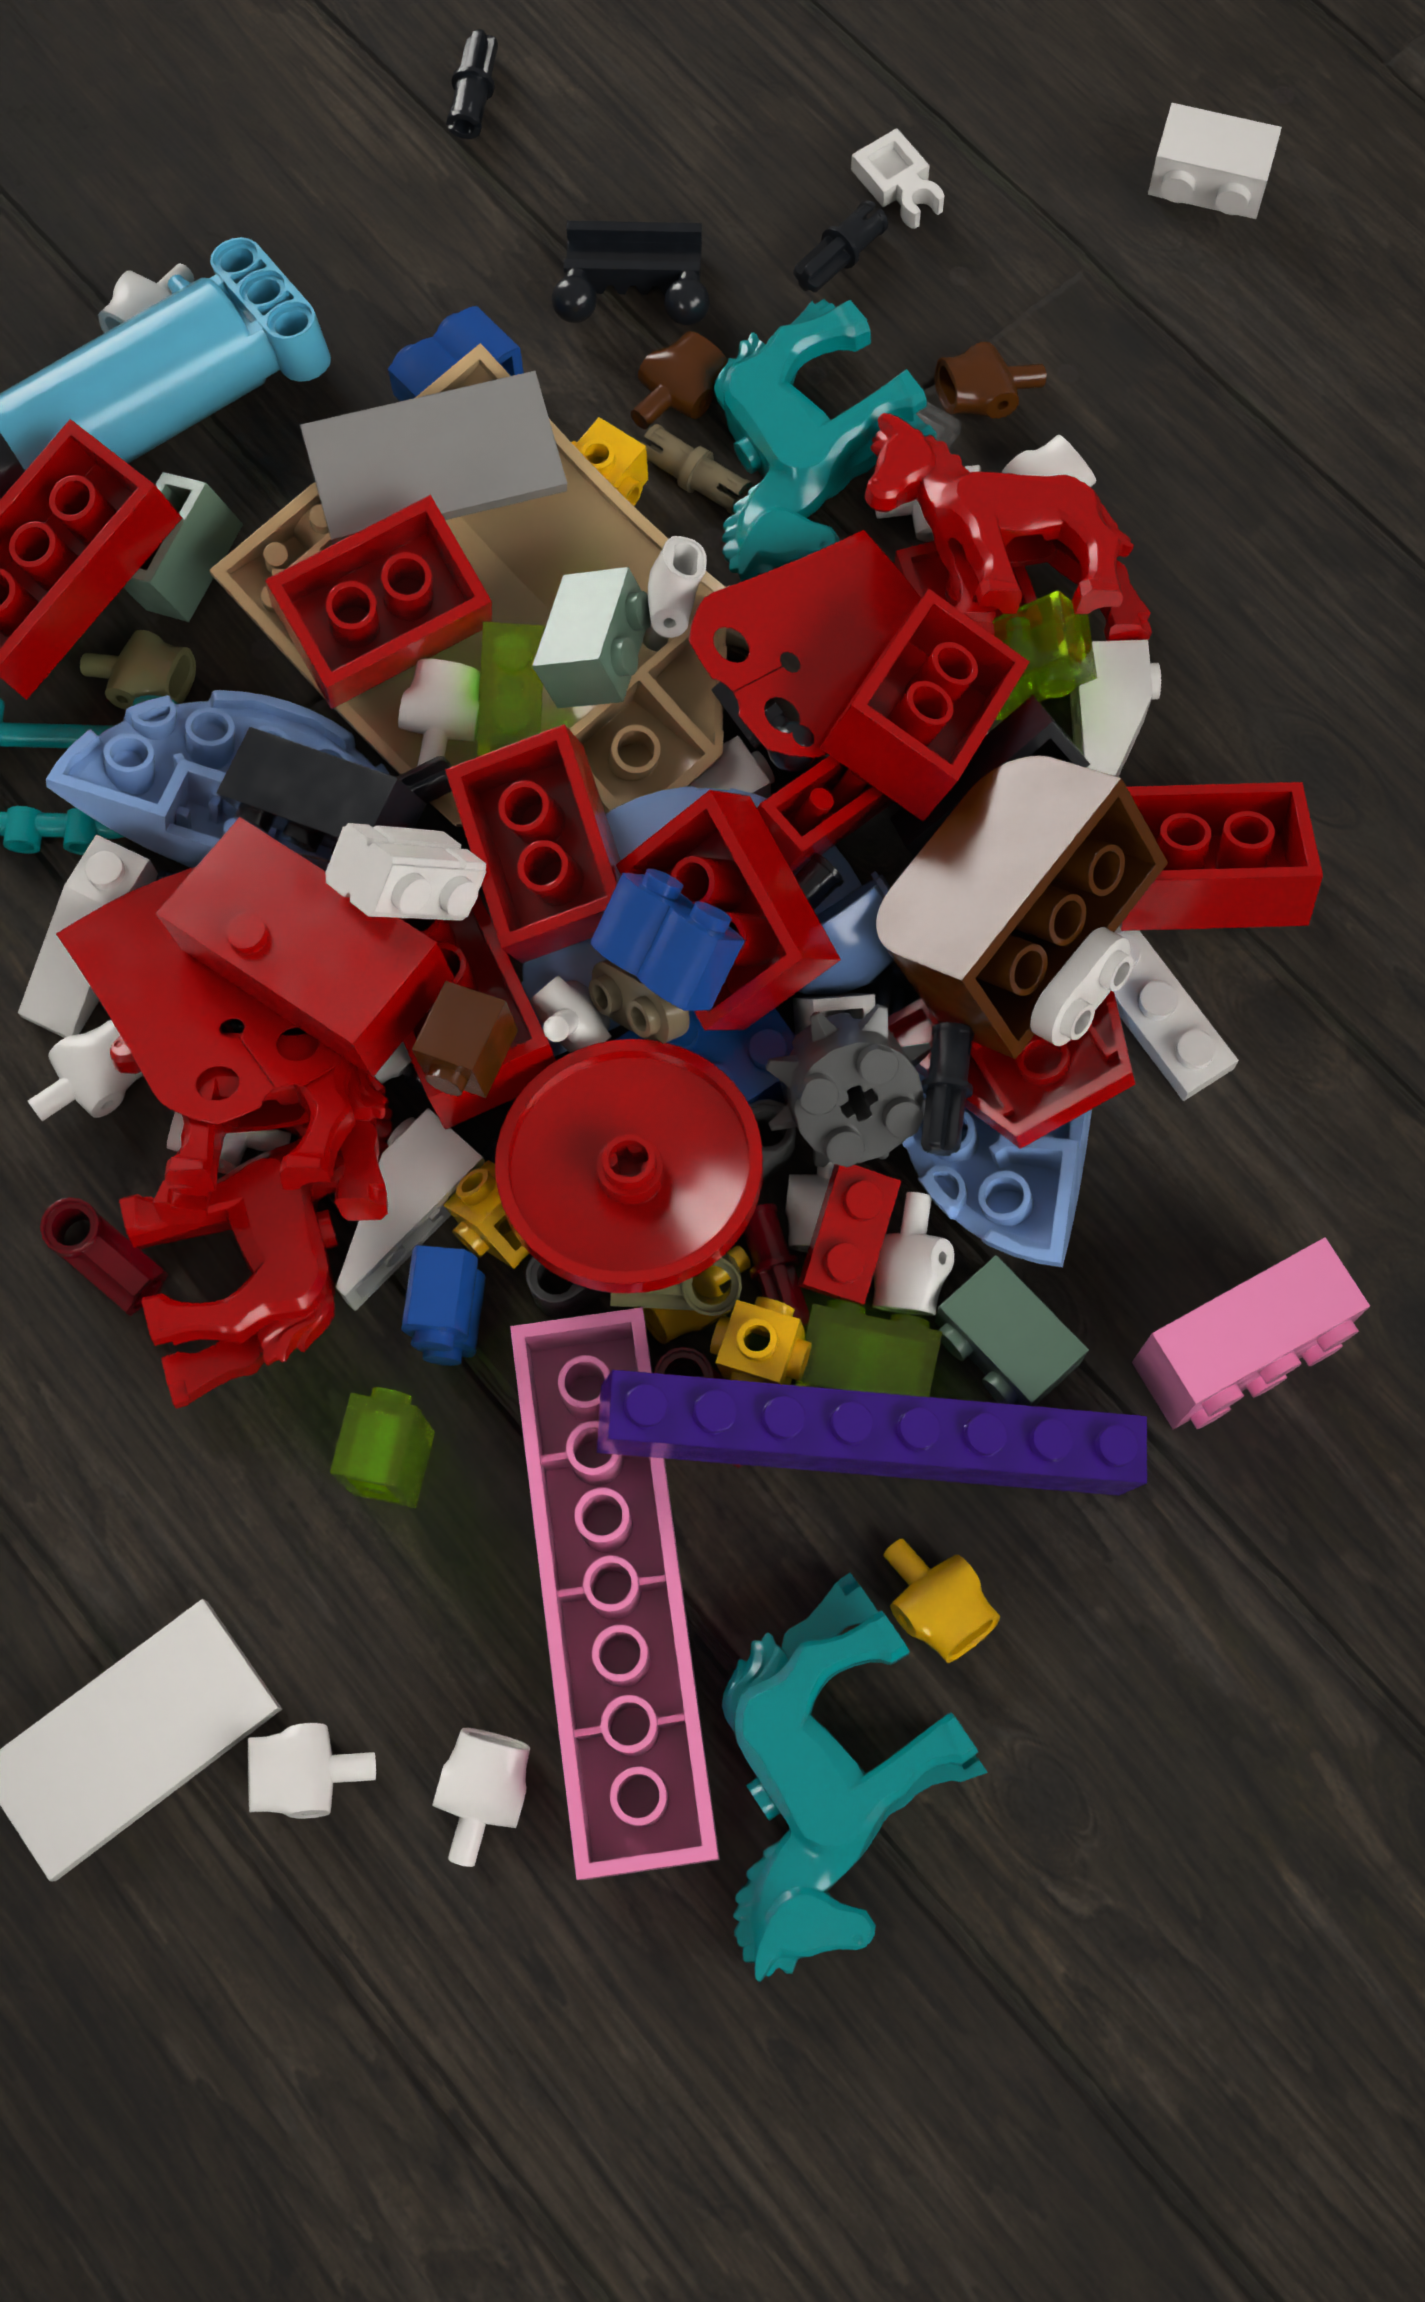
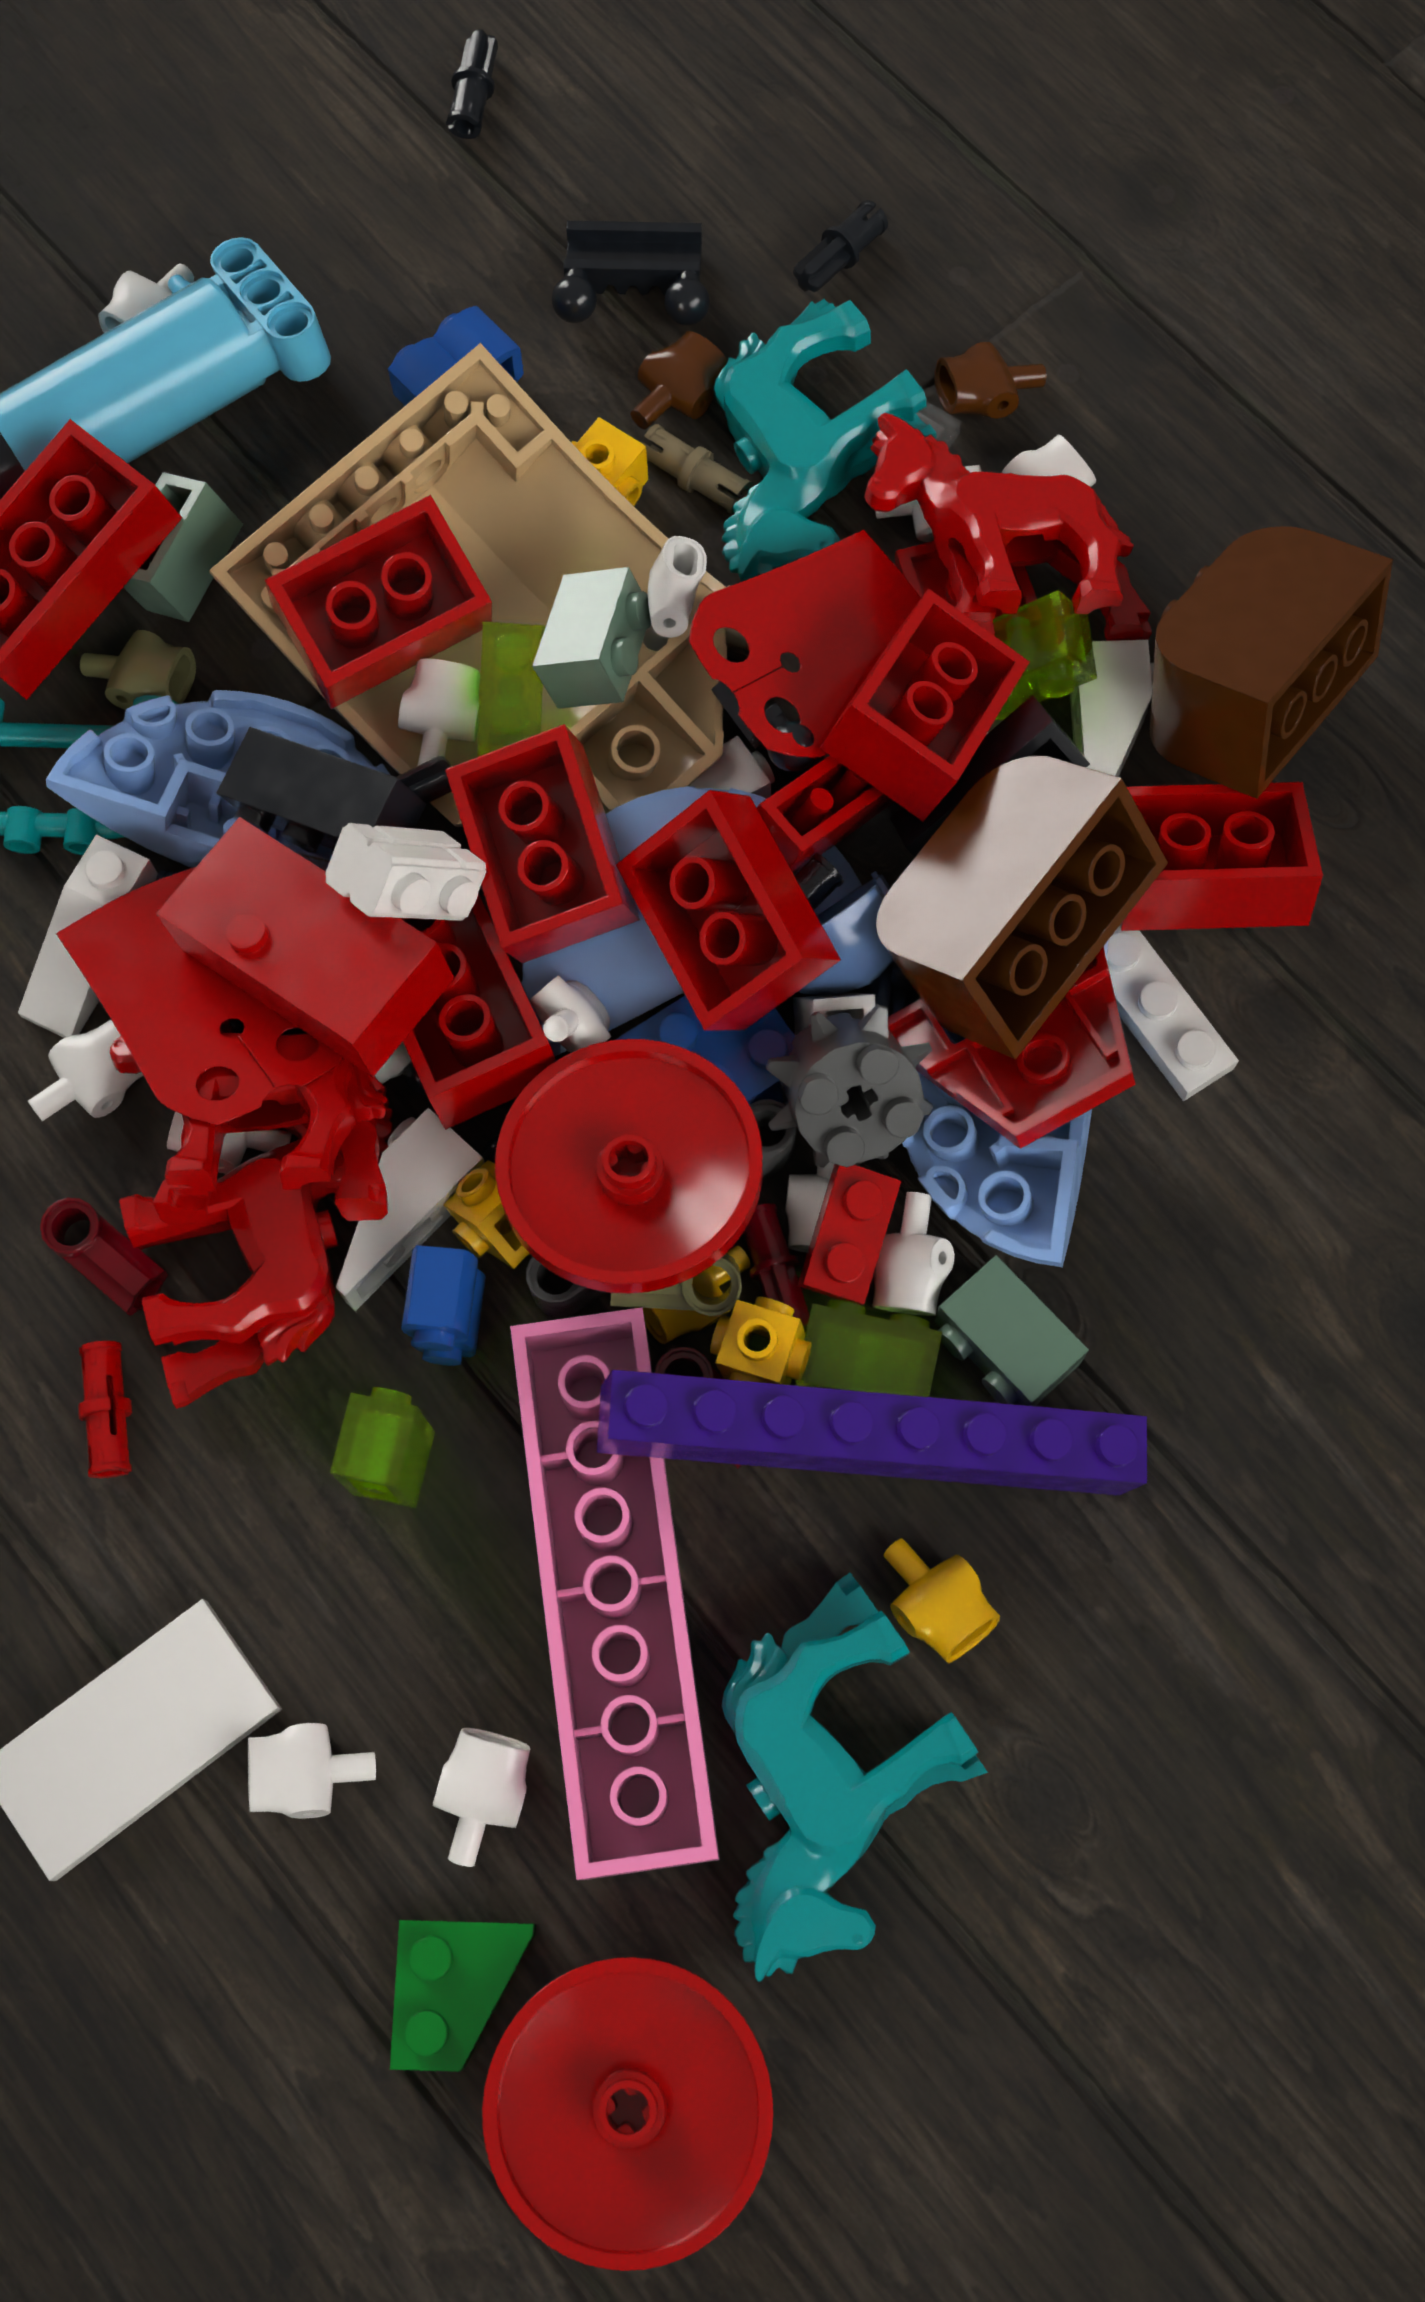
(105, 1409): none -> red pin
(449, 1987): none -> green wing
(461, 446): light grey tile -> none
(464, 1040): reddish brown brick -> none
(627, 2113): none -> red dish
(634, 1005): dark tan plate -> none
(667, 940): blue brick -> none
(897, 172): white plate -> none
(946, 1088): black axle -> none
(1081, 985): white plate -> none
(1214, 160): white brick -> none
(1251, 1336): bright pink brick -> none
(1263, 652): none -> reddish brown brick

